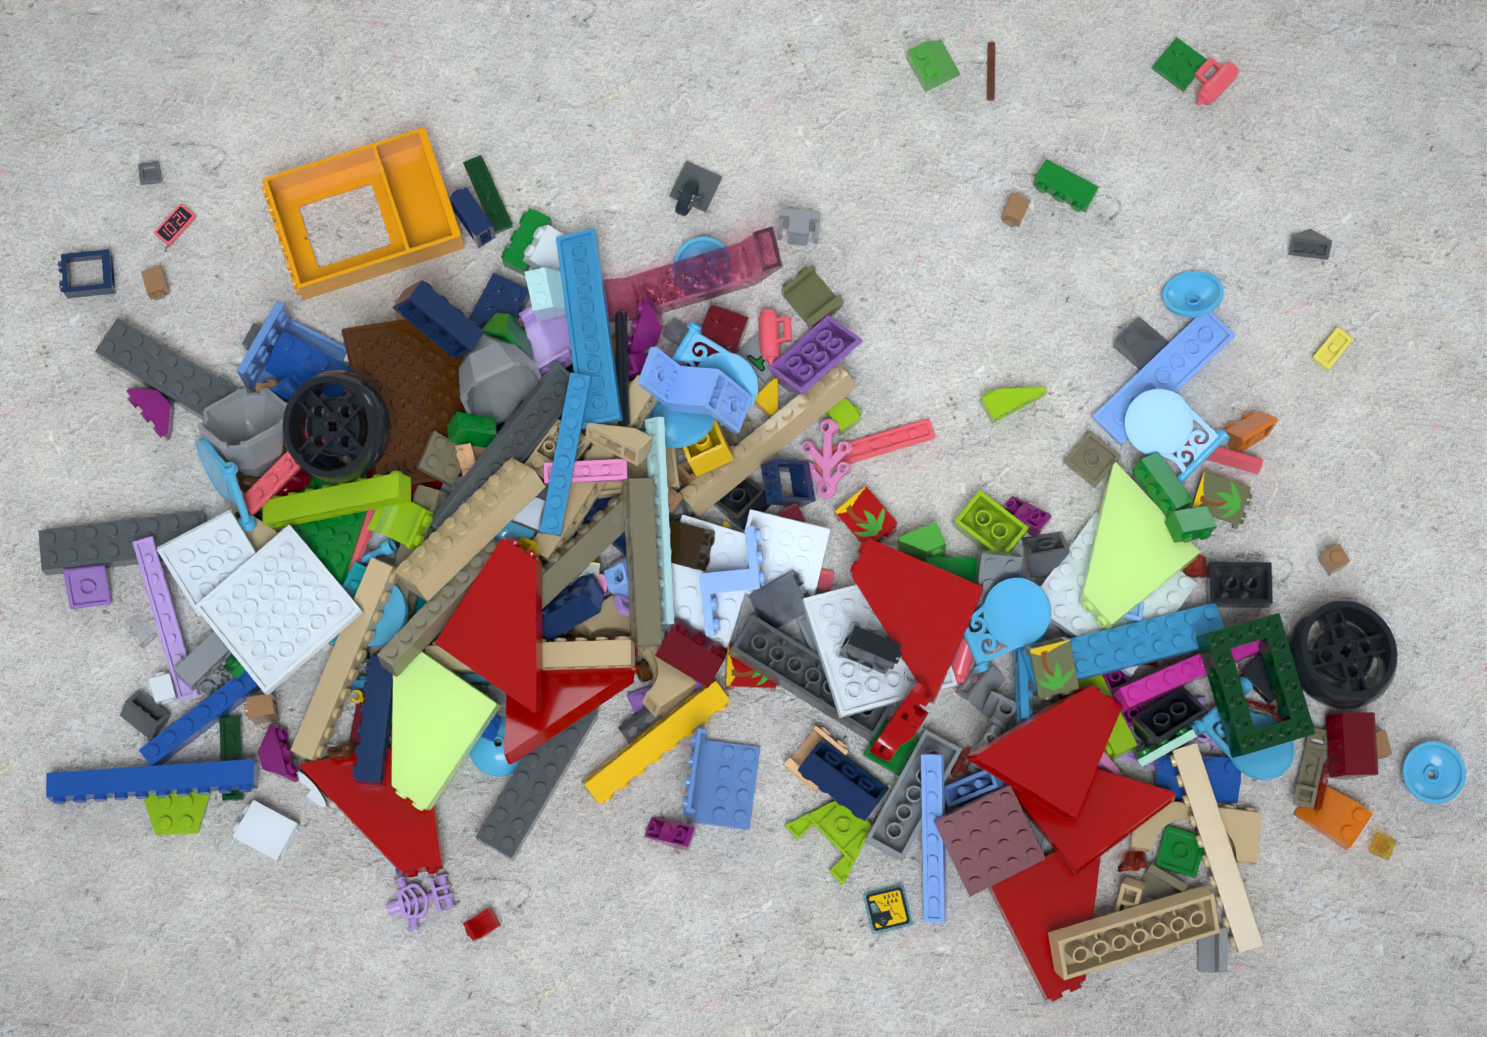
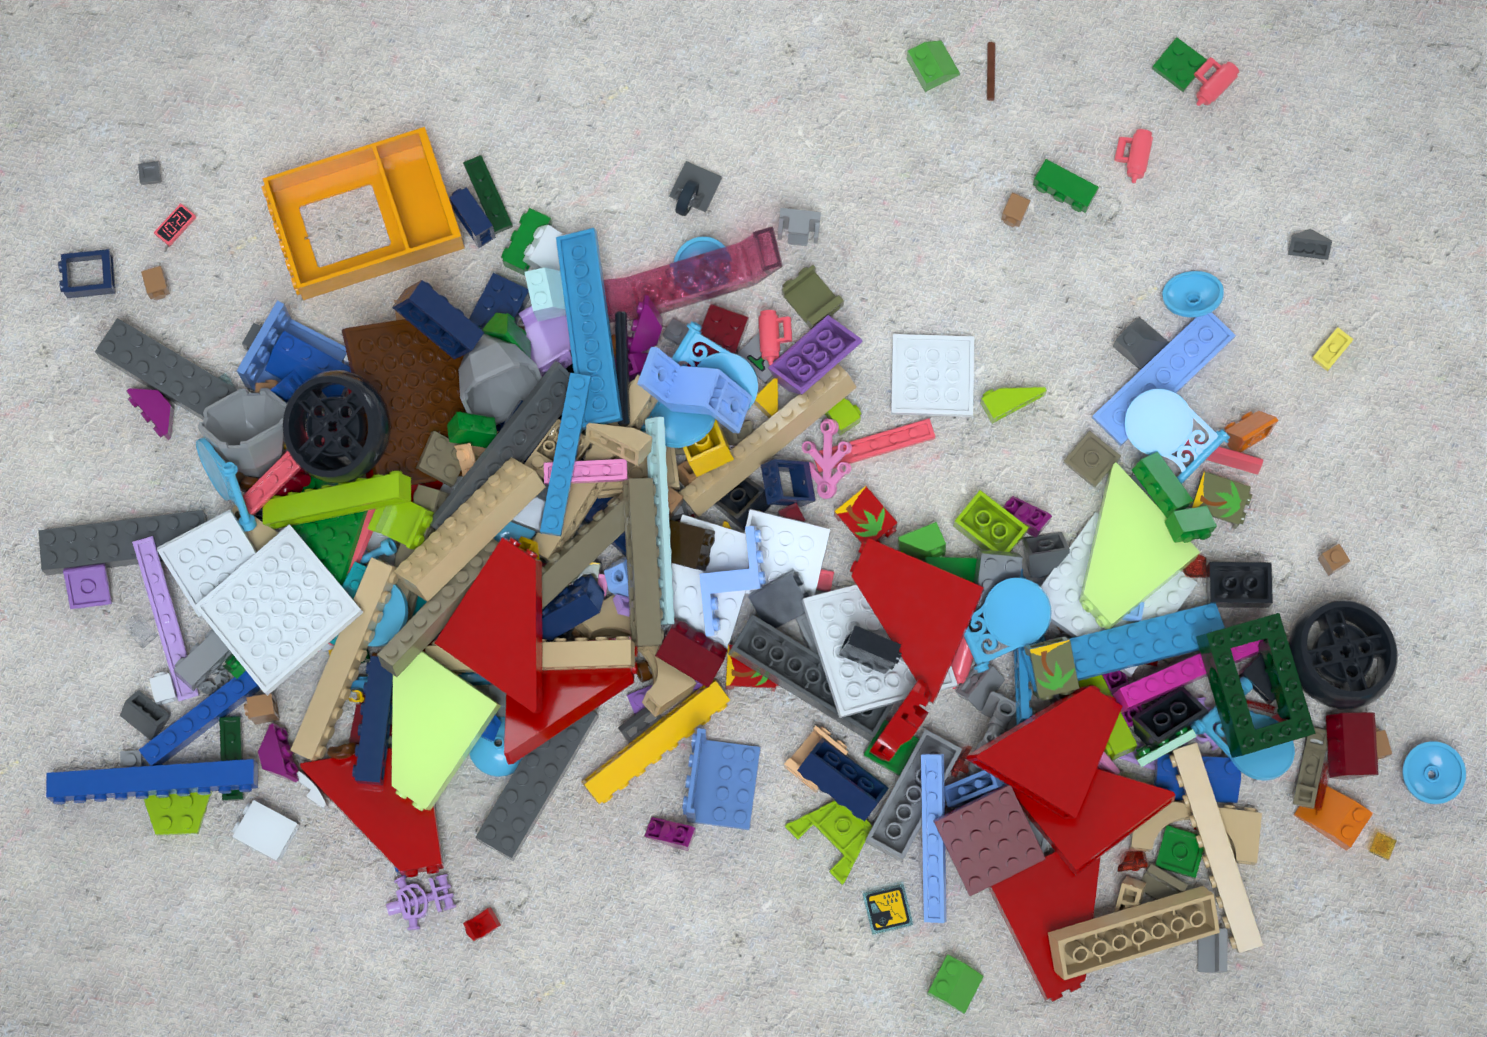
(131, 759): none -> light grey plate
(932, 375): none -> white plate
(955, 984): none -> bright green slope
(1138, 155): none -> coral piece

